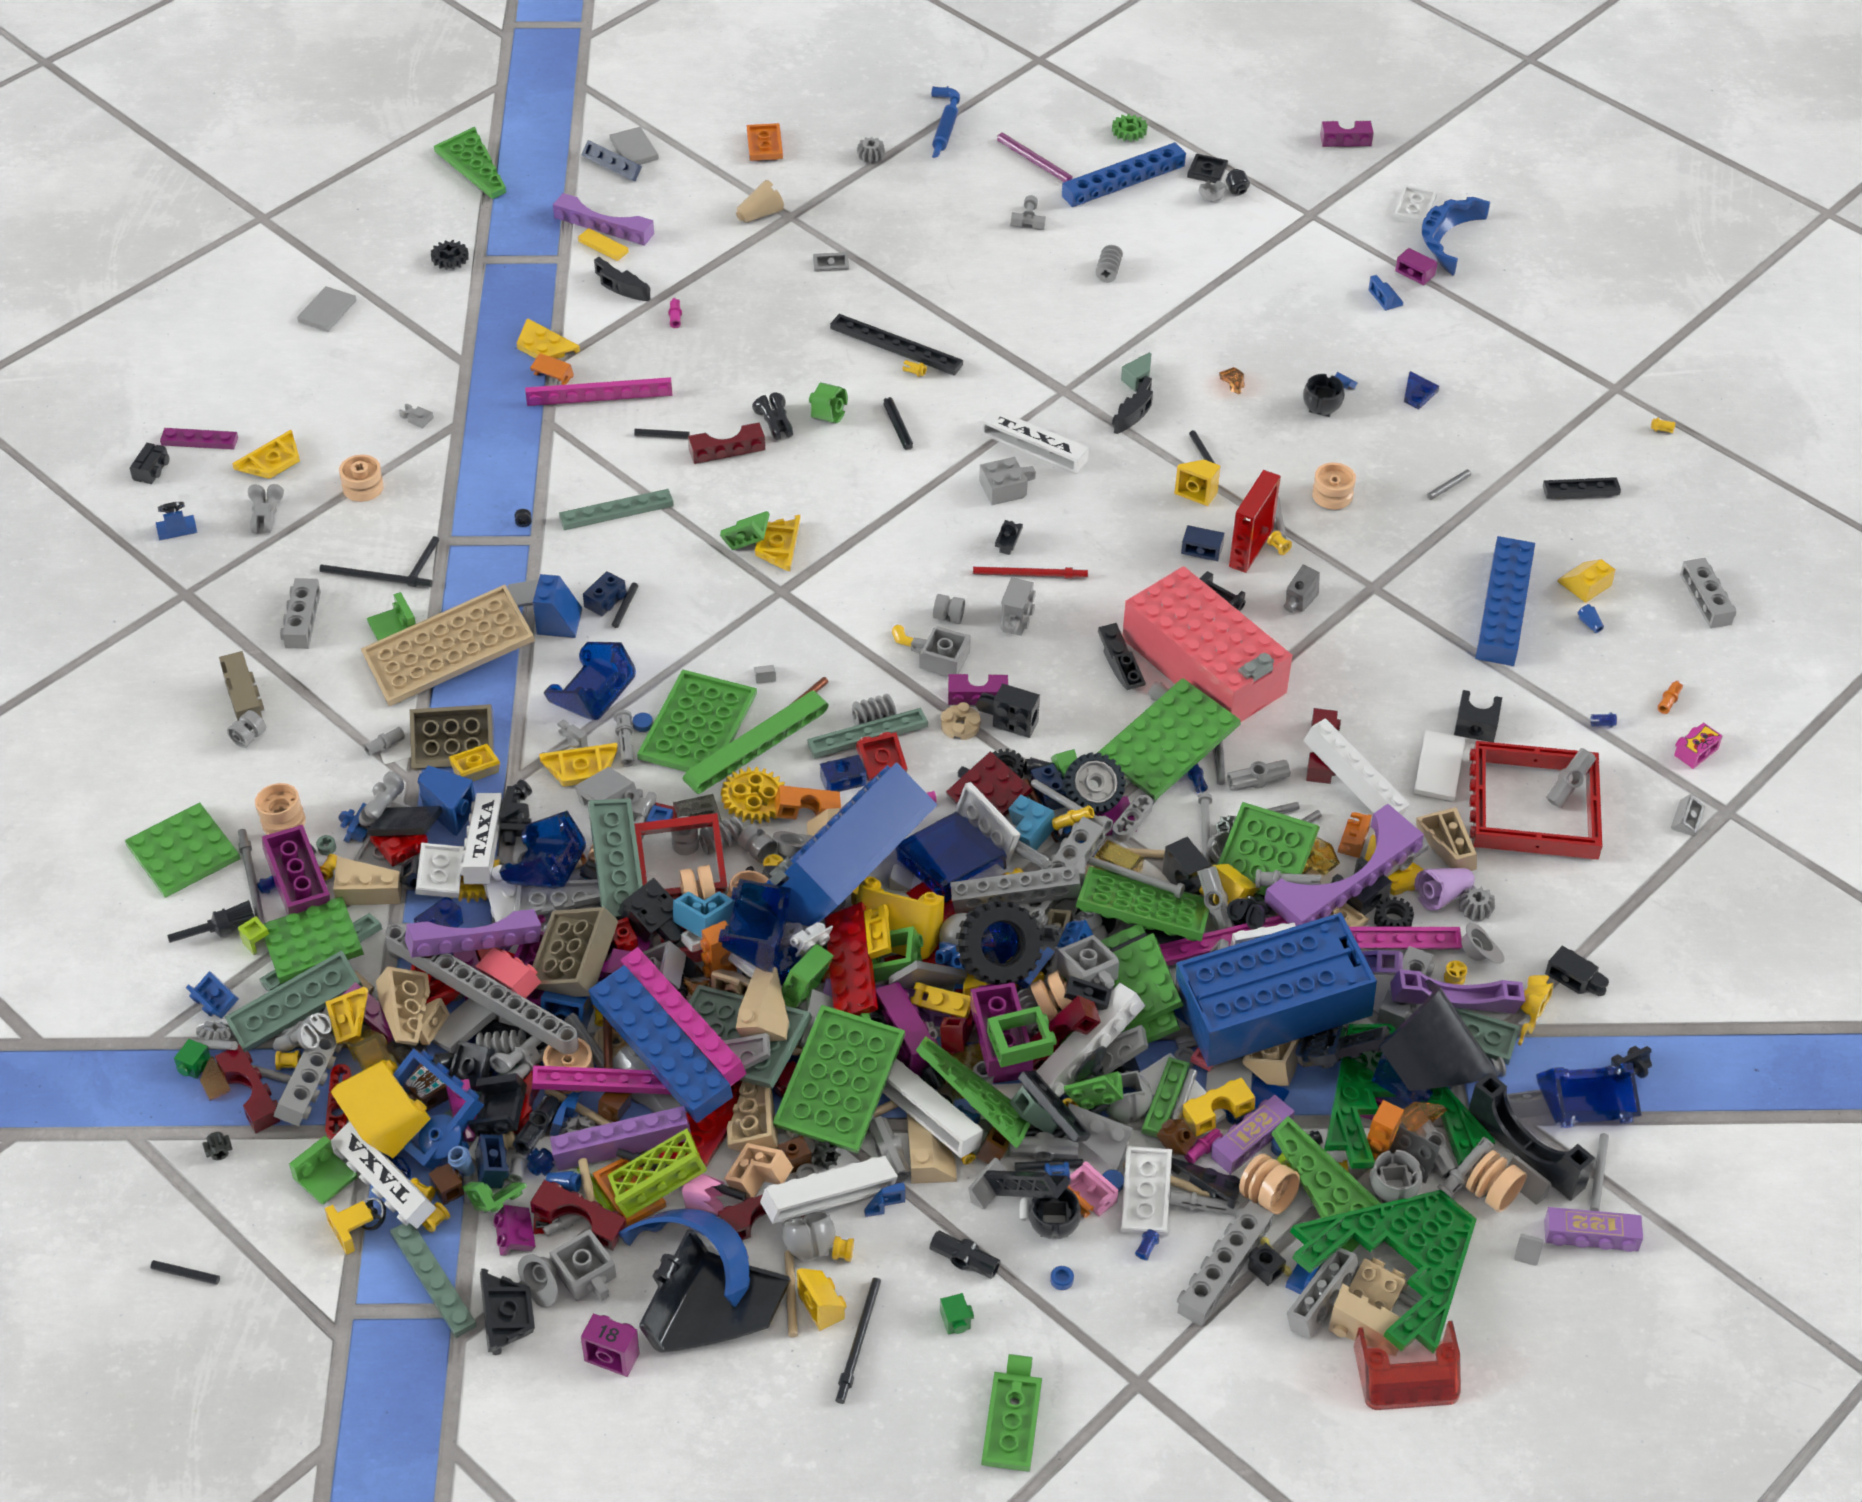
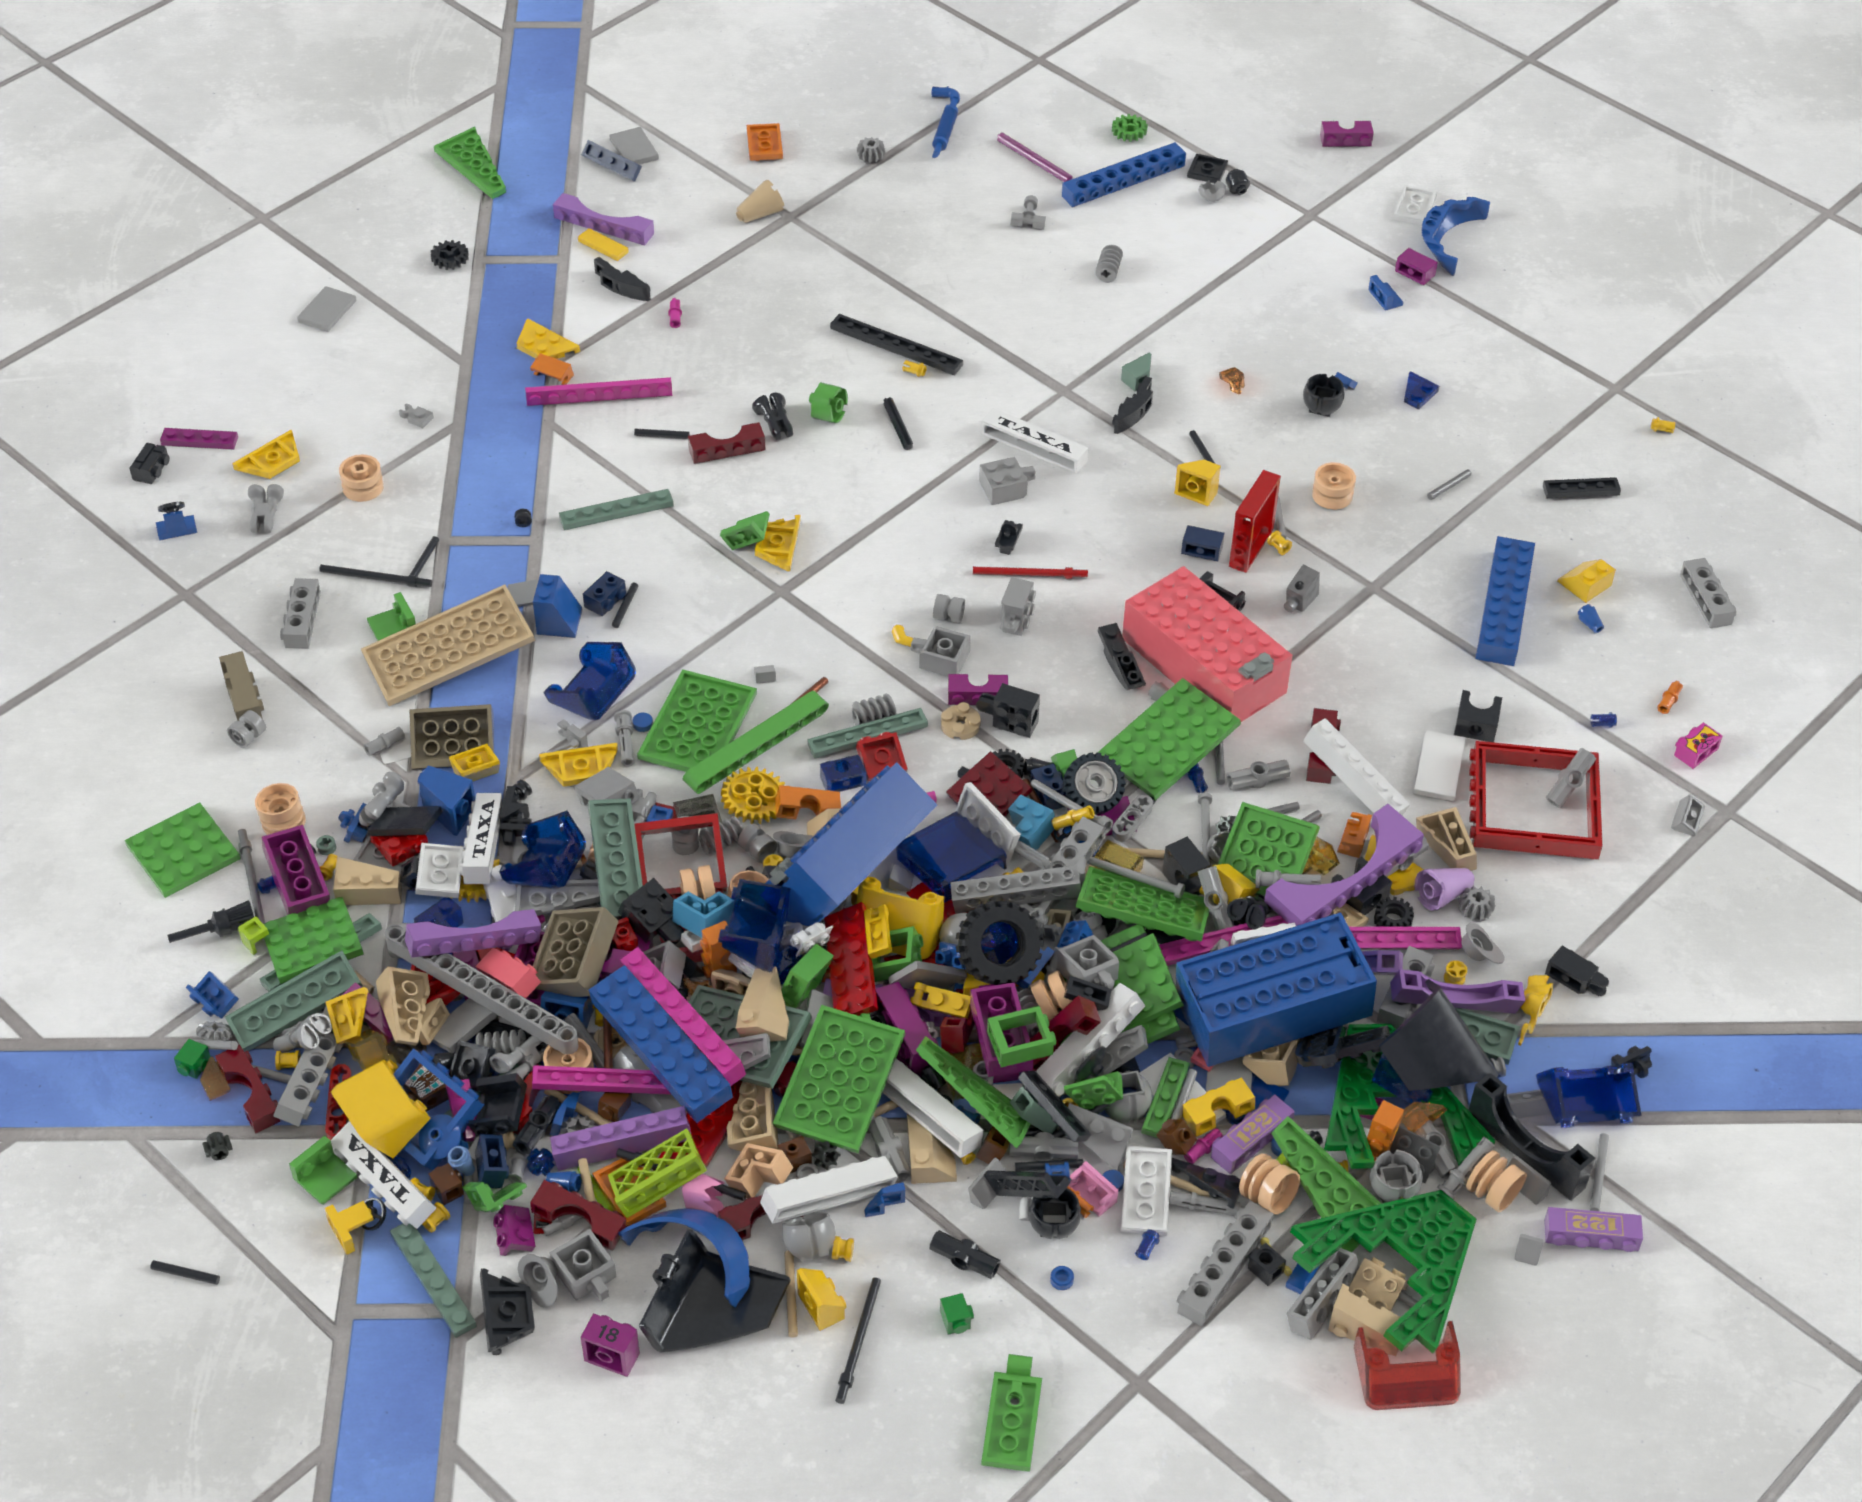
(831, 261): light grey slope -> none

